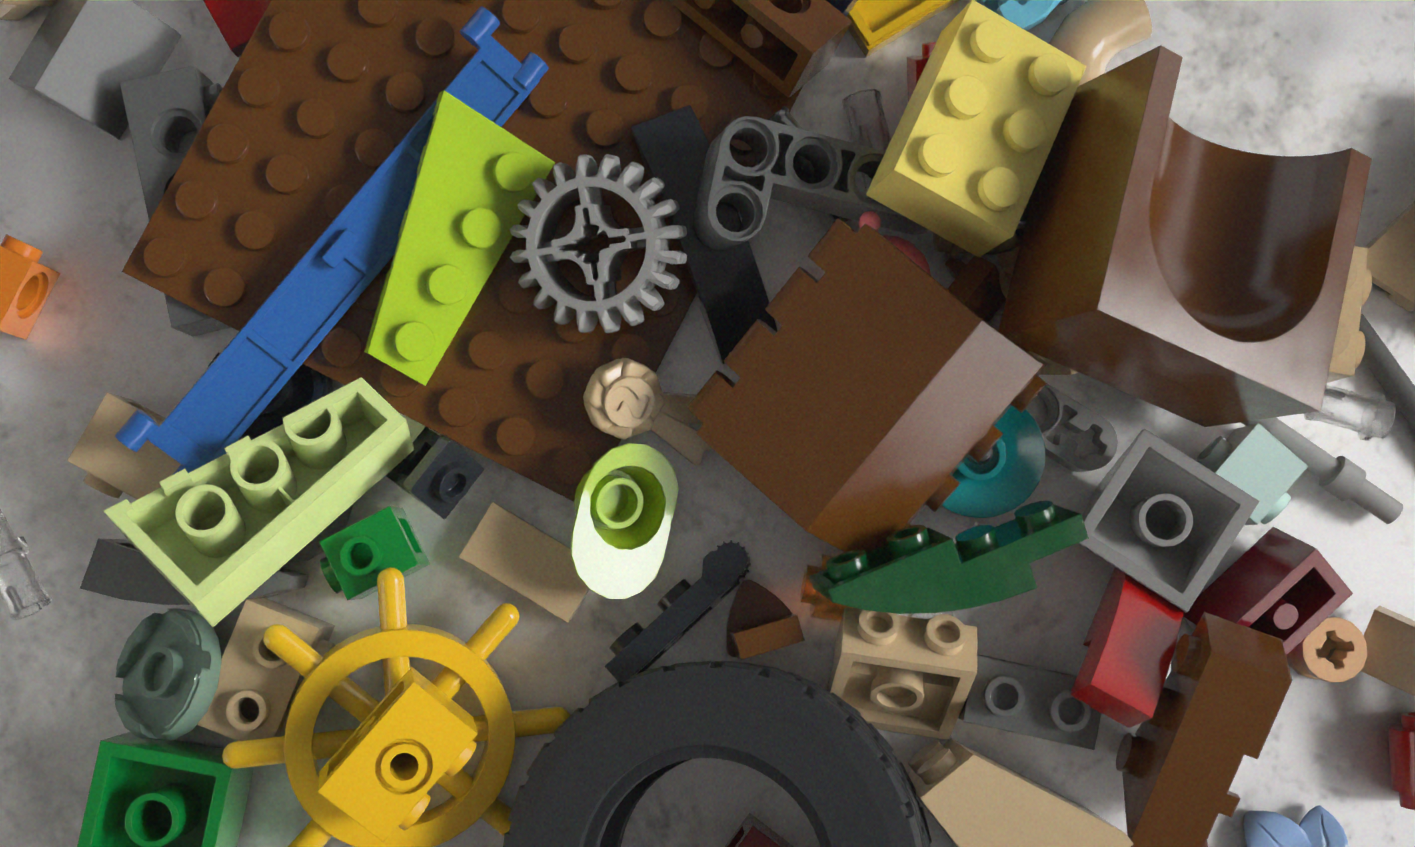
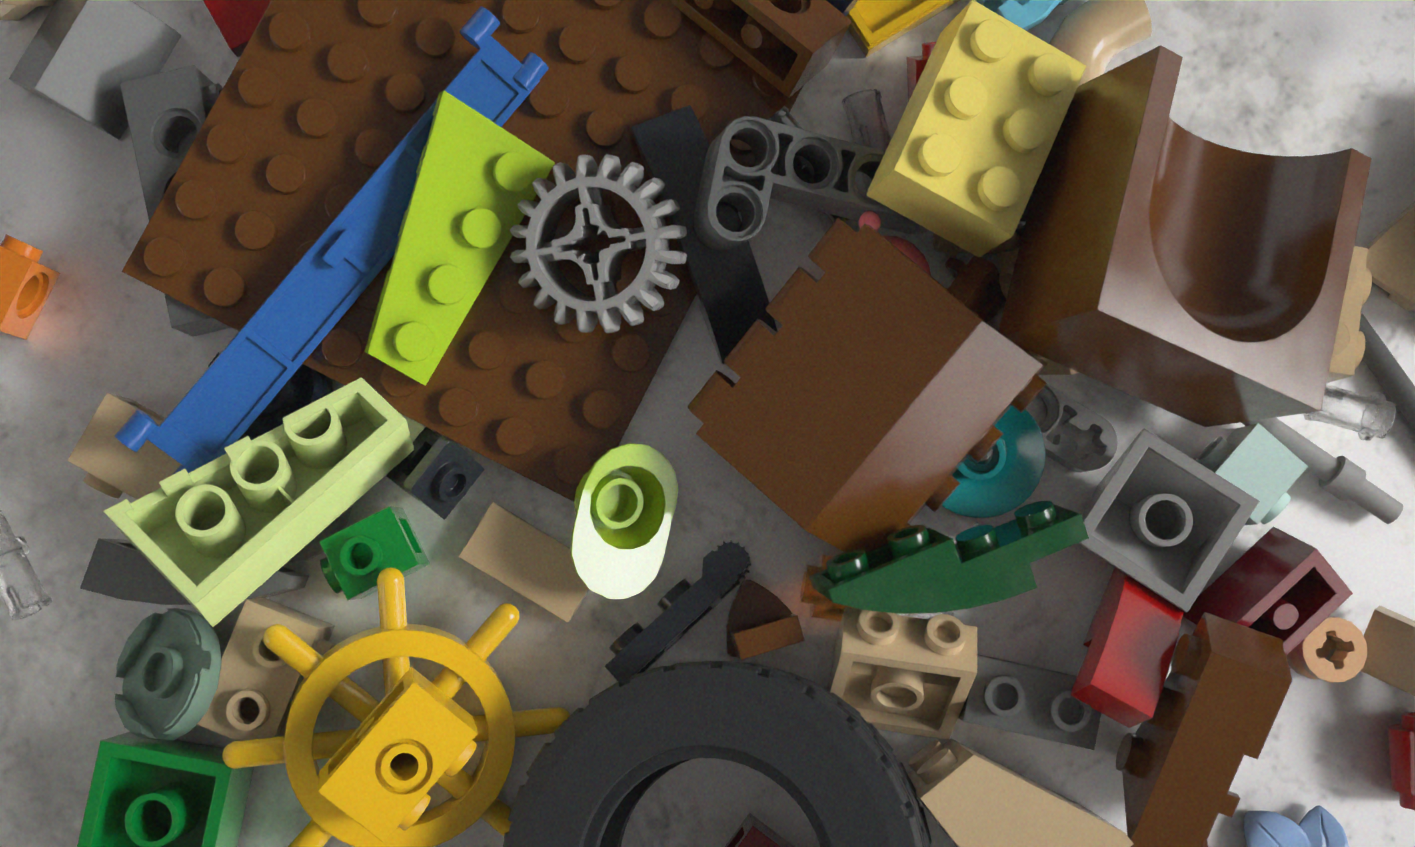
(628, 400): tan piece -> none

